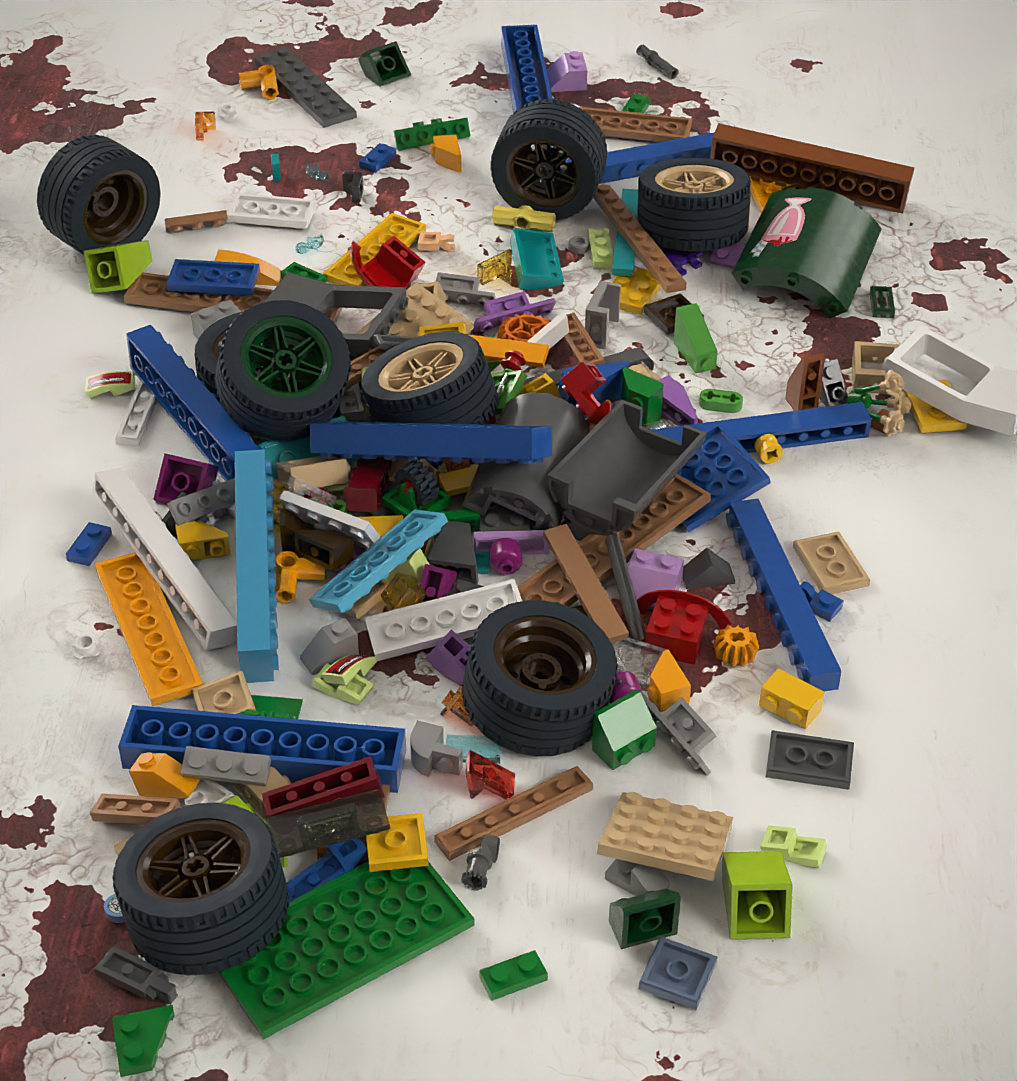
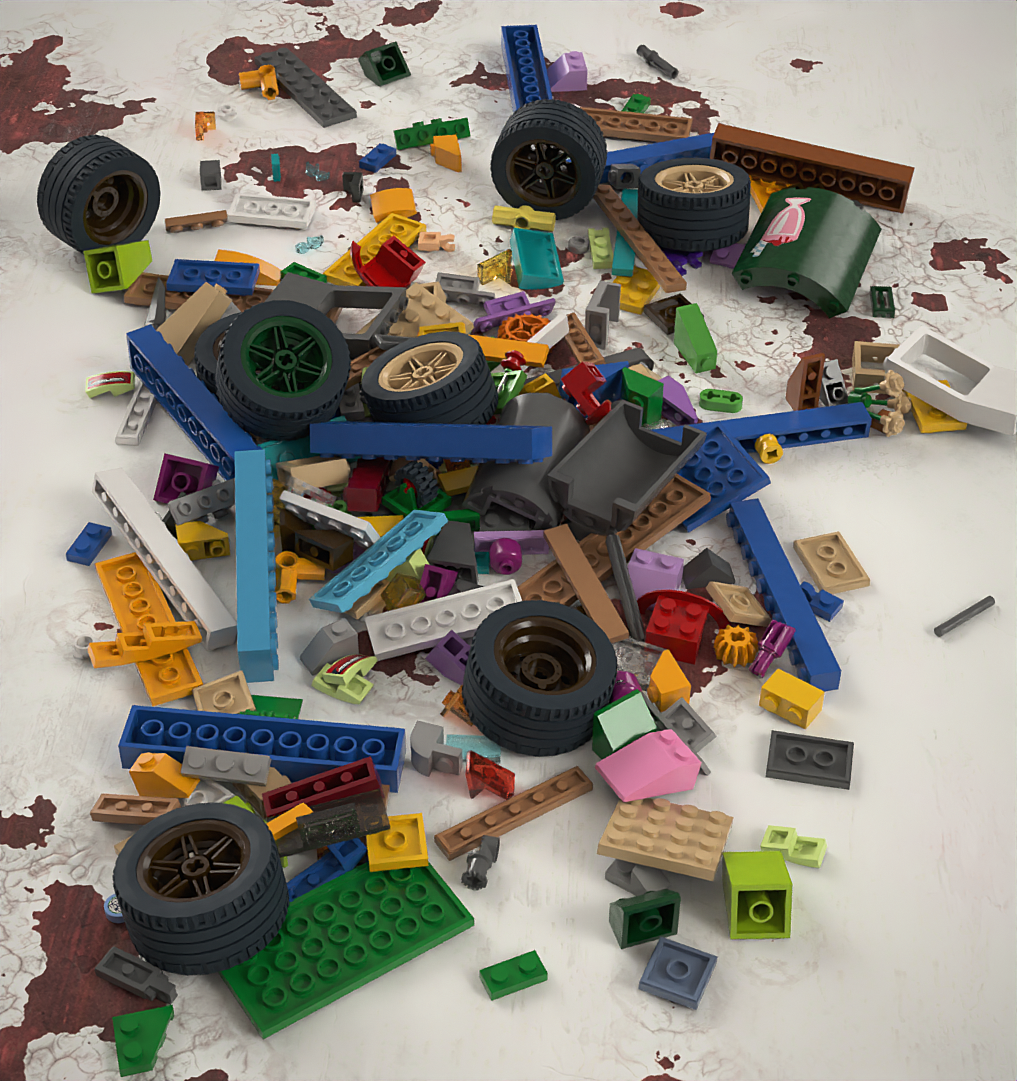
(153, 642): none -> light orange slope
(156, 313): none -> dark grey bar
(193, 318): none -> tan slope
(210, 175): none -> dark grey brick
(287, 822): none -> light orange piece
(395, 200): none -> light orange slope
(630, 179): none -> dark grey brick
(650, 767): none -> bright pink slope
(738, 604): none -> tan tile
(771, 646): none -> magenta arm
(964, 616): none -> dark grey bar

